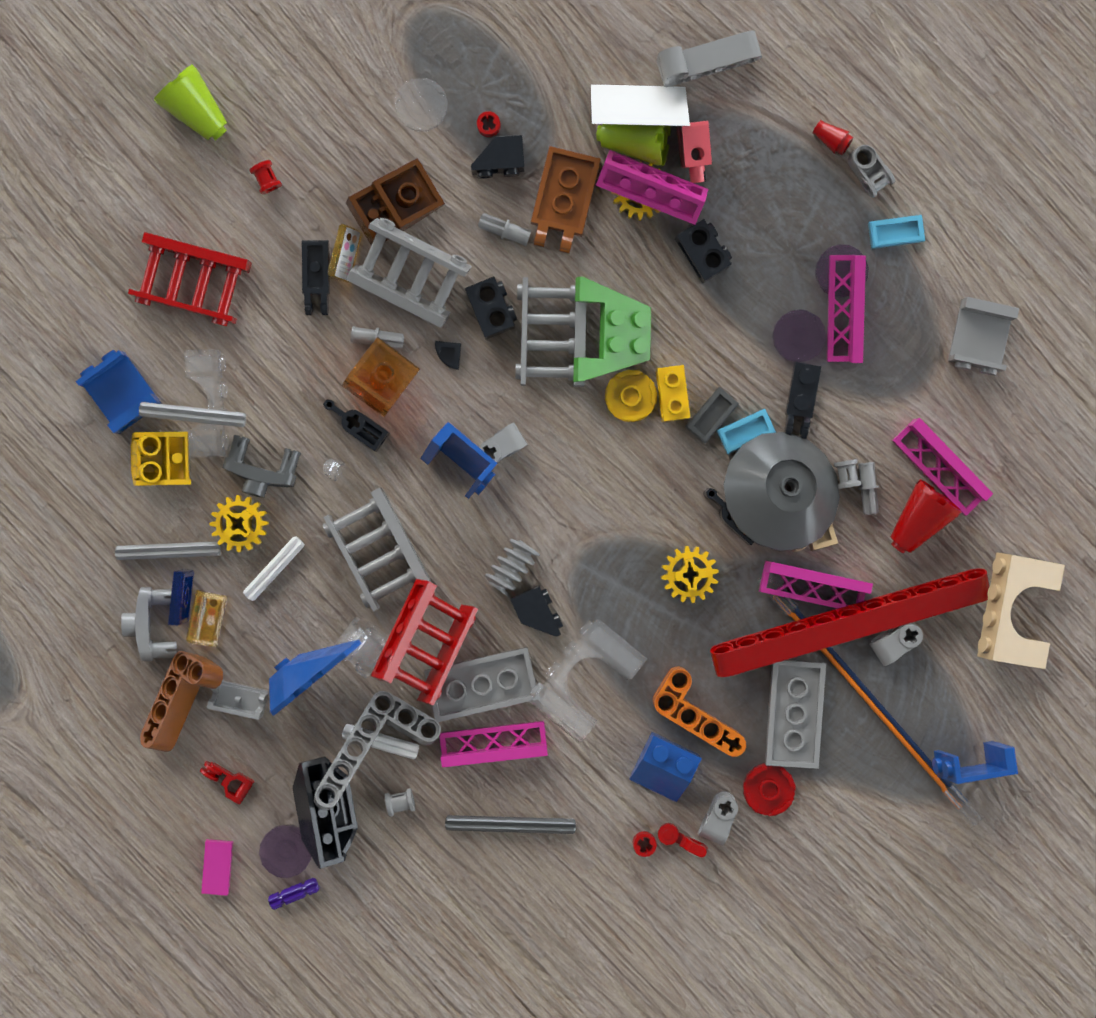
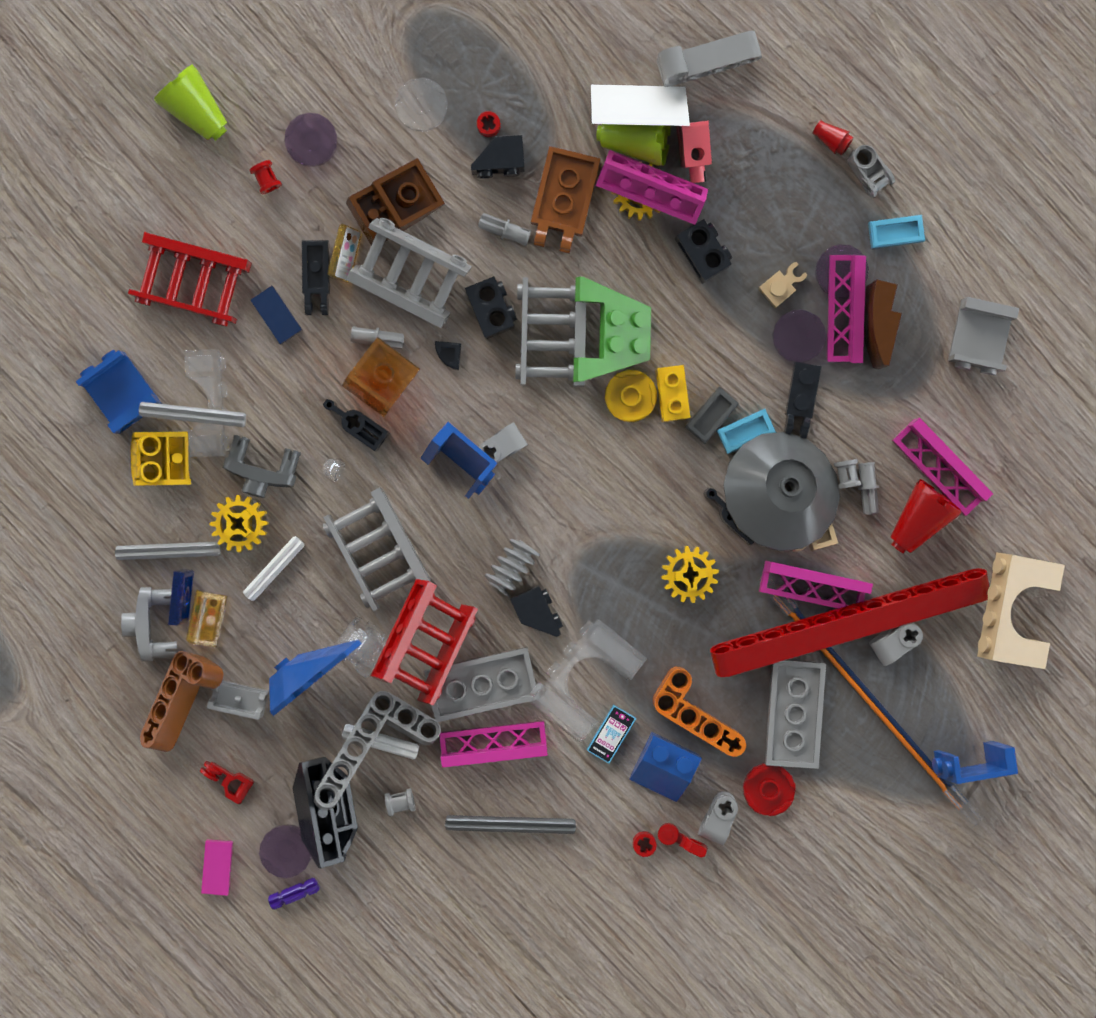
(276, 315): none -> dark blue tile
(311, 139): none -> clear purple tile
(611, 733): none -> tile
(779, 286): none -> tan plate
(880, 322): none -> reddish brown slope

